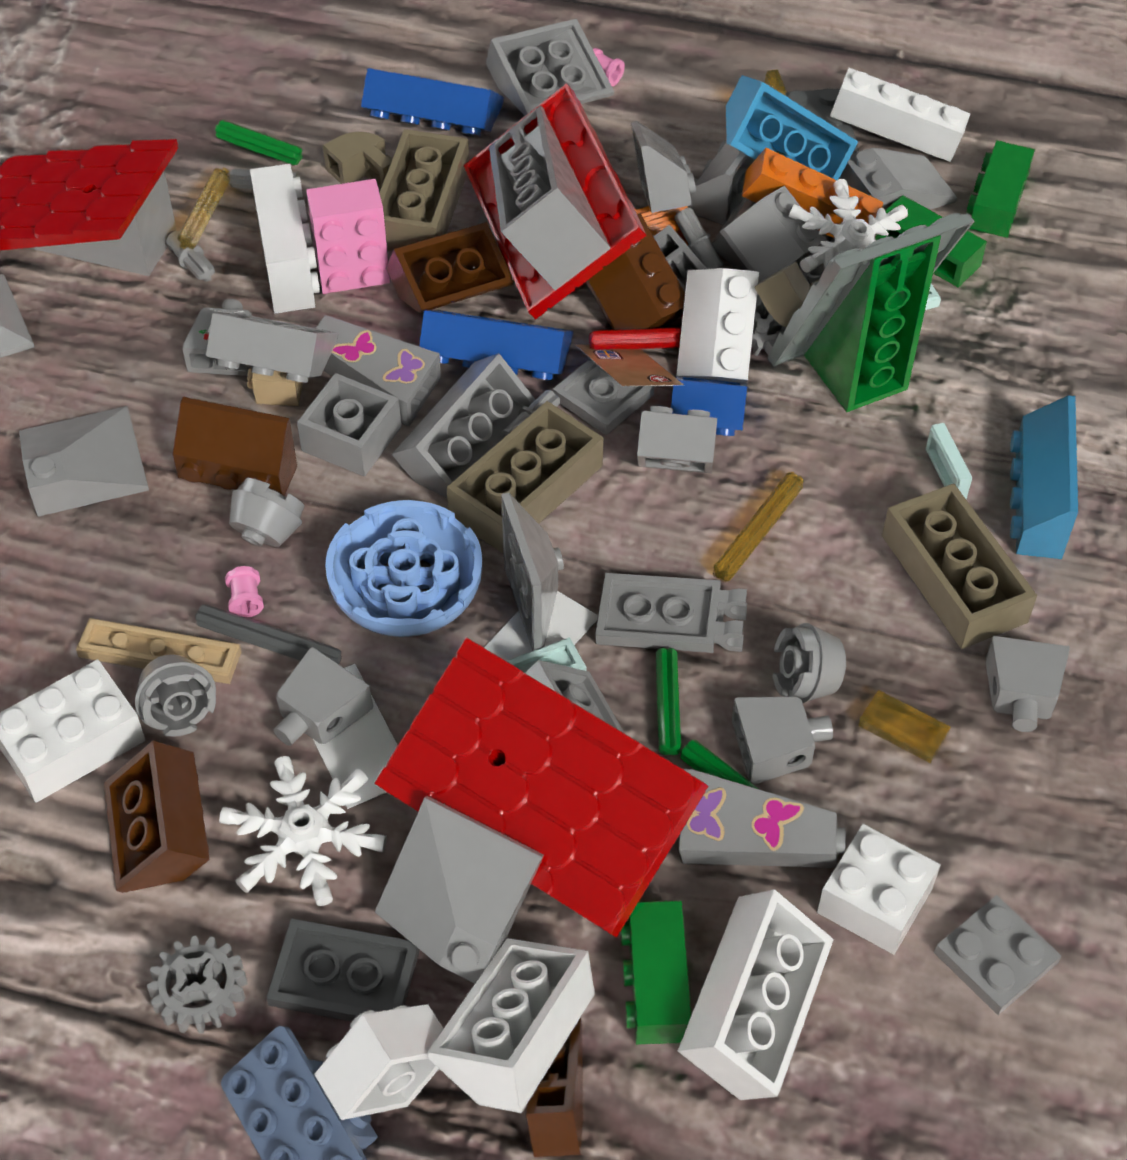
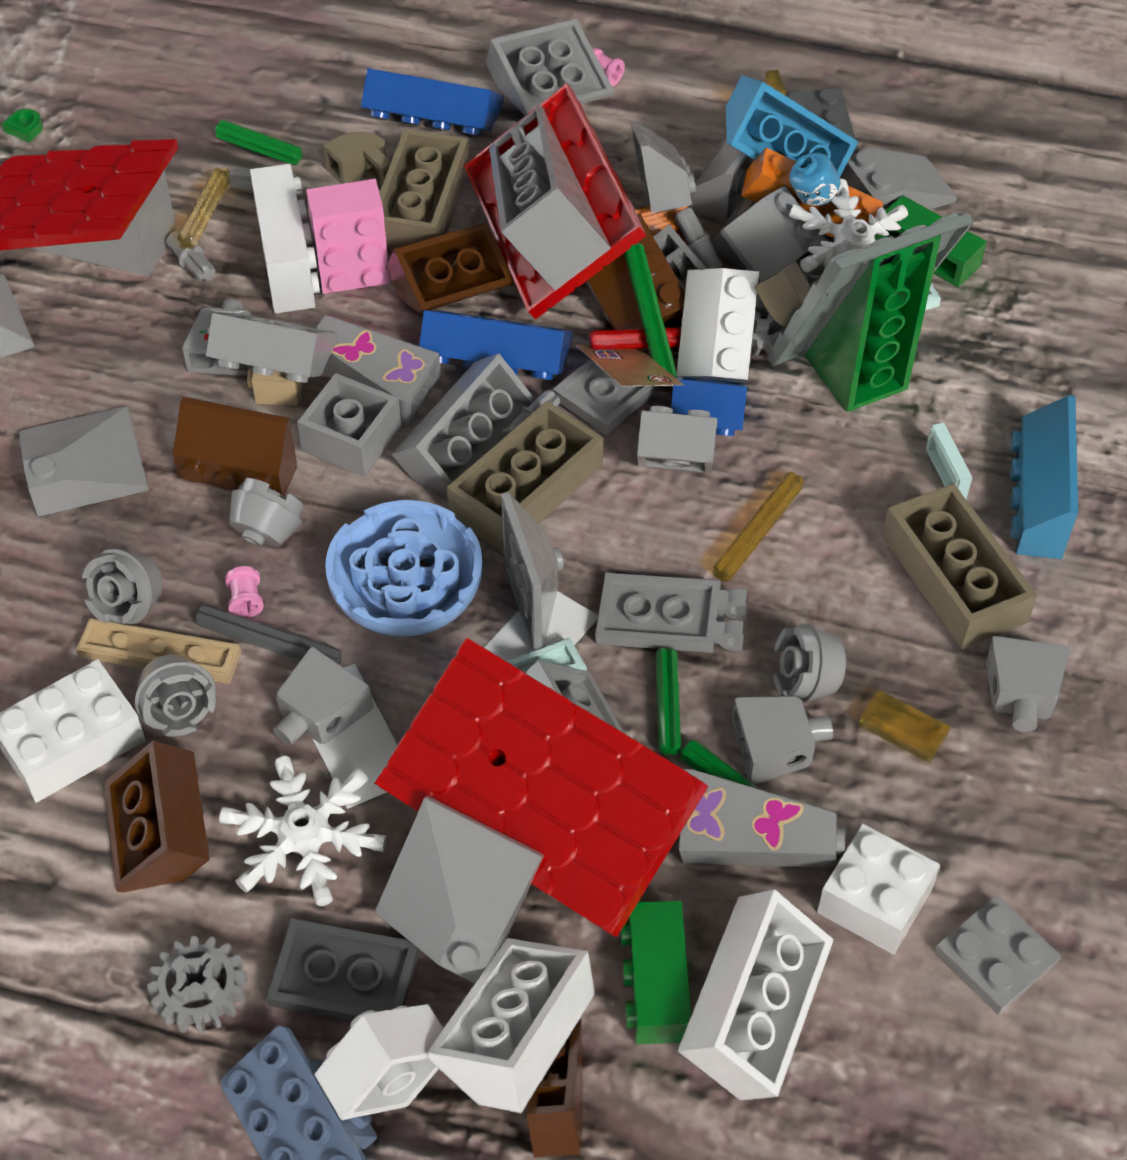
(23, 124): none -> green tile
(122, 586): none -> light grey cone
(649, 307): none -> green axle
(814, 179): none -> dark azure head
(900, 114): white slope -> none
(1000, 188): green brick -> none

